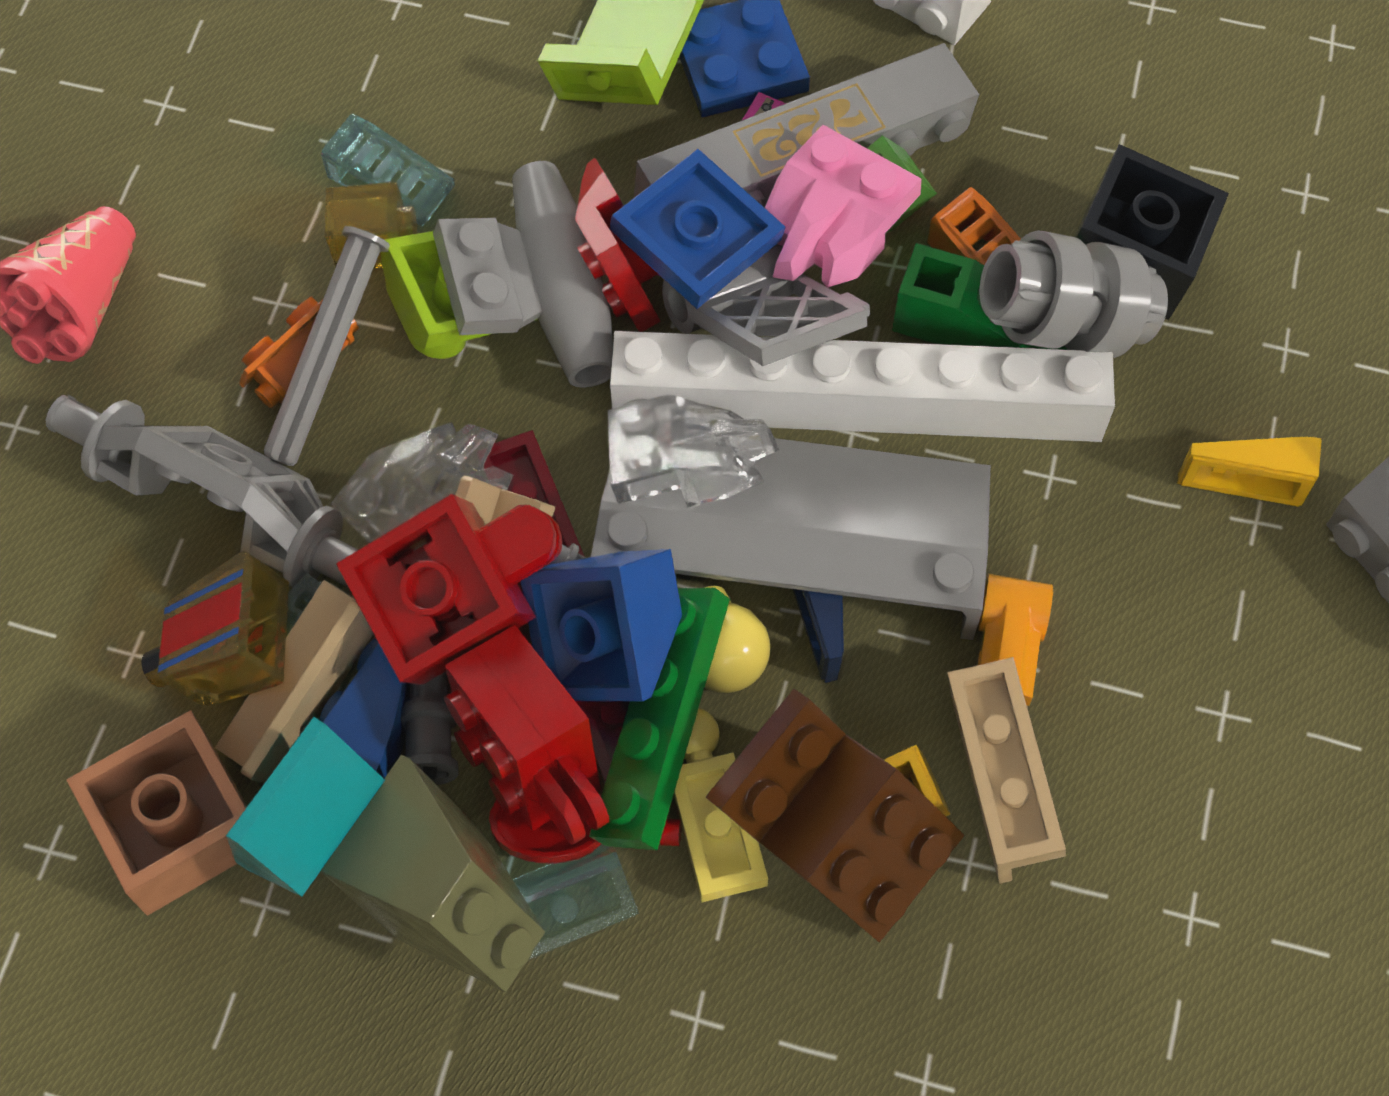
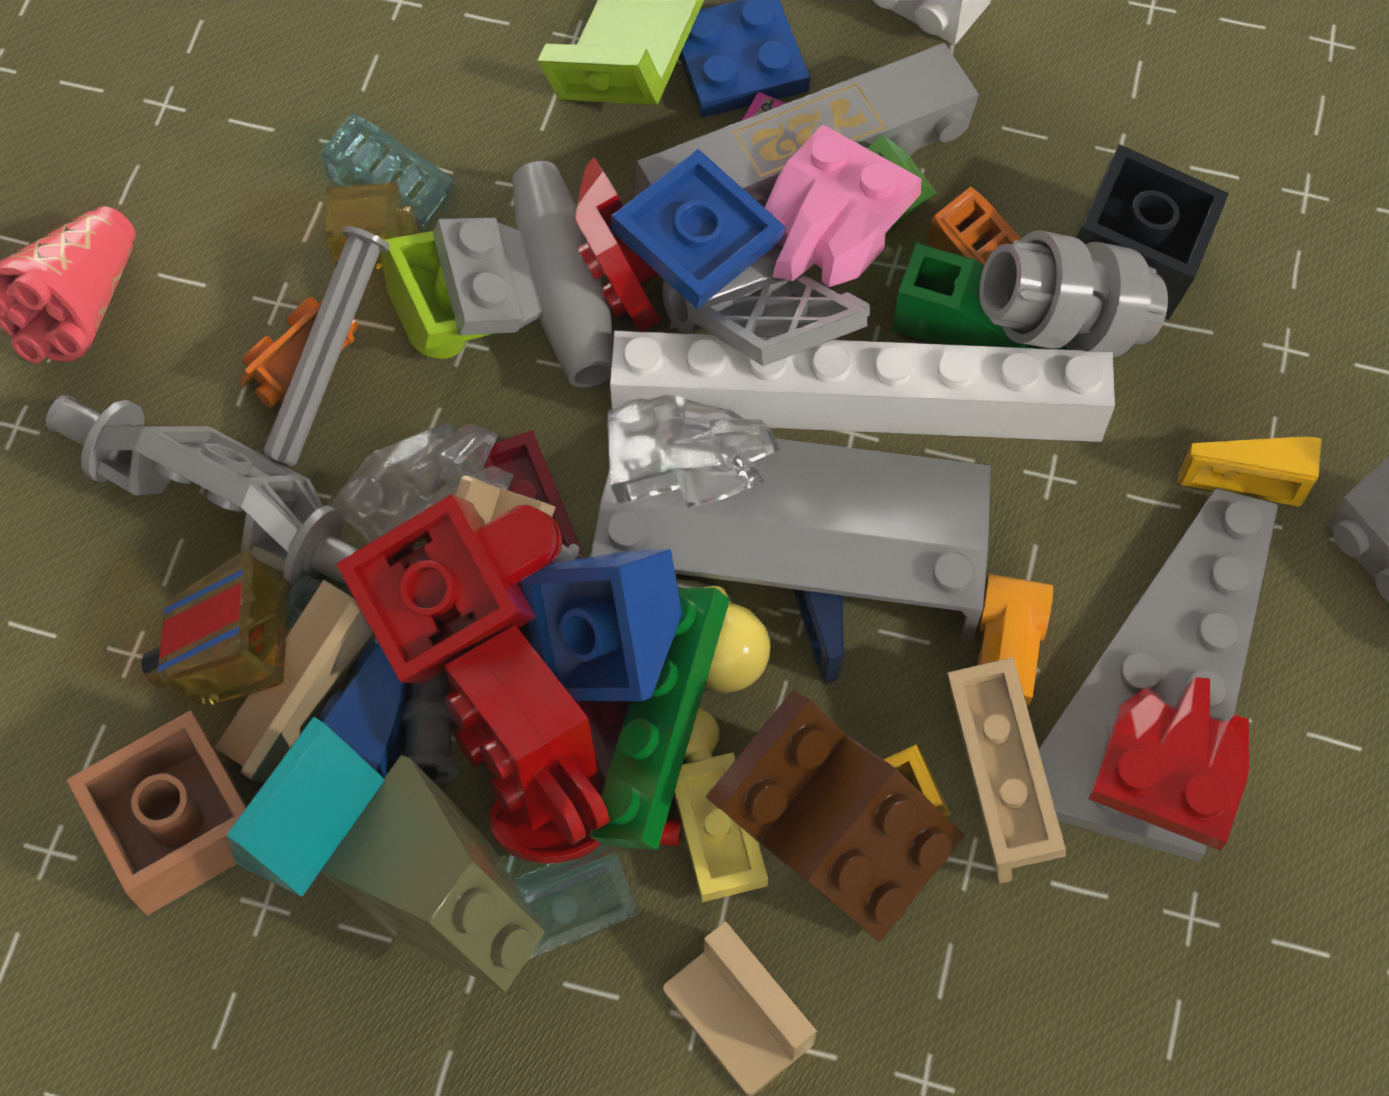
(740, 1011): none -> tan panel
(1176, 765): none -> red plate
(1184, 627): none -> light grey wing

